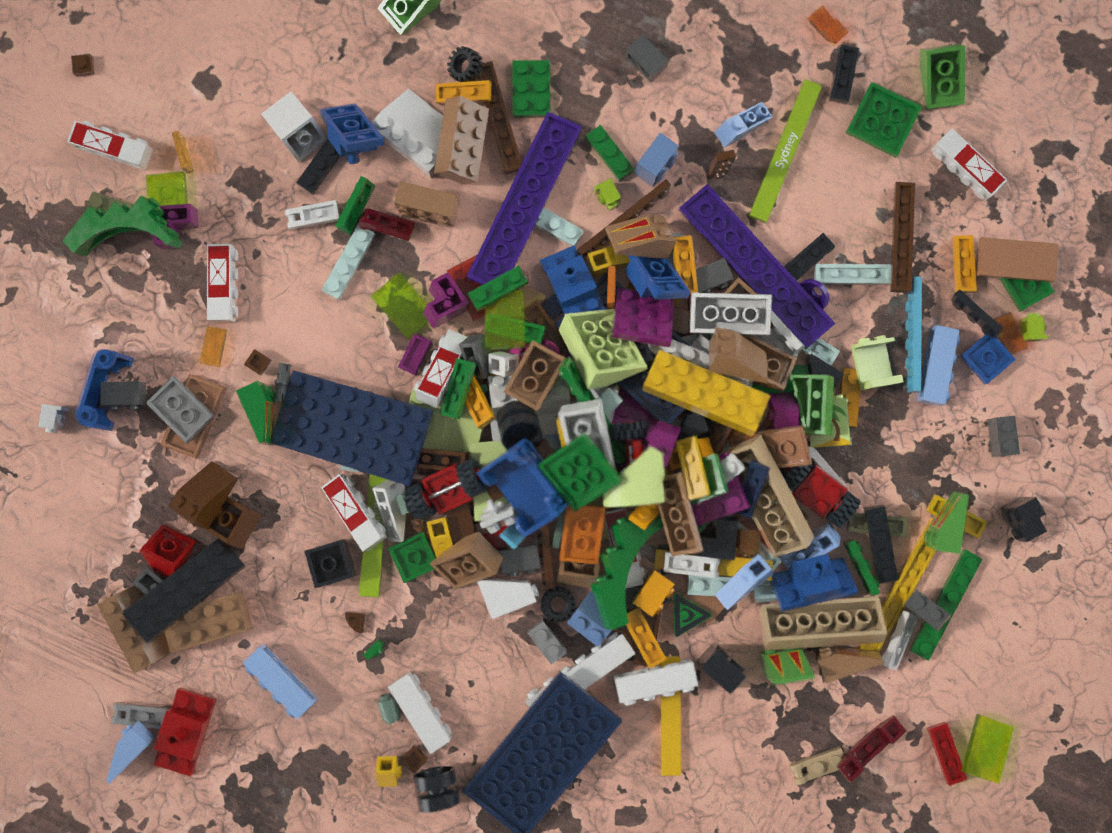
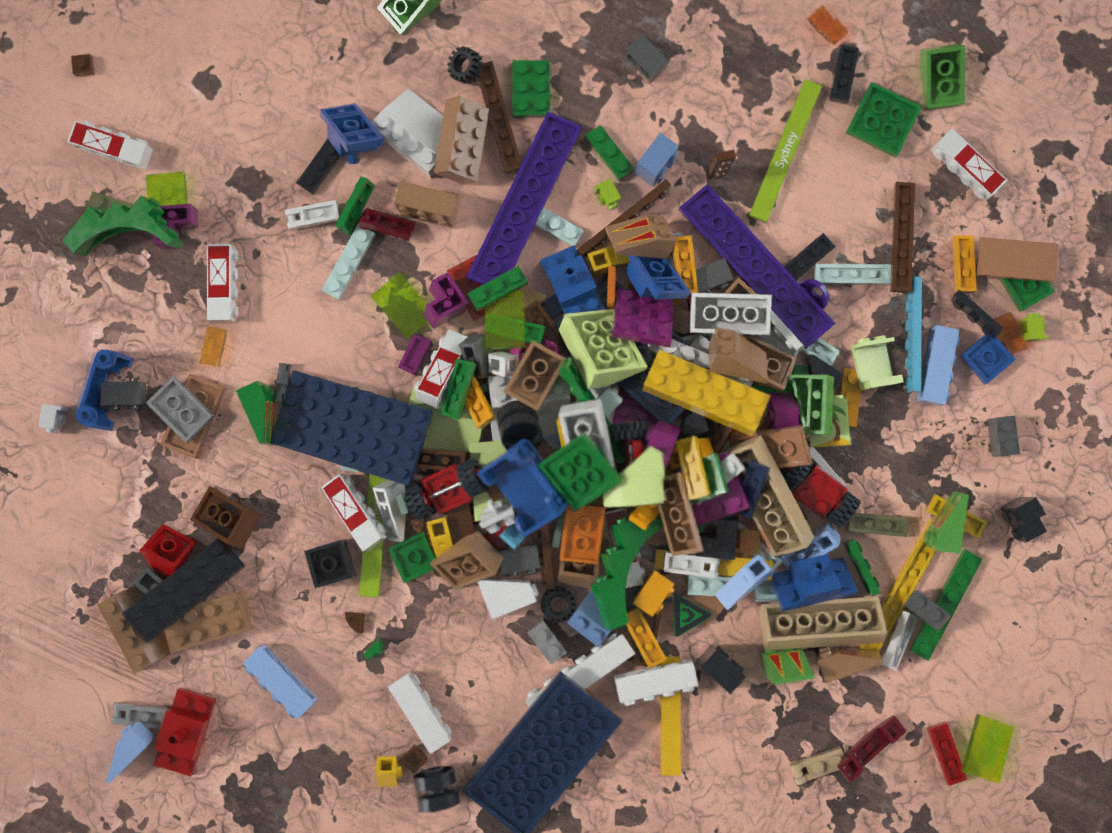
(182, 152): clear yellow tile -> none
(203, 495): reddish brown slope -> none
(257, 362): reddish brown plate -> none
(294, 126): white slope -> none
(389, 708): sand green brick -> none
(474, 90): light orange plate -> none
(742, 124): light blue slope -> none
(881, 543): black plate -> none

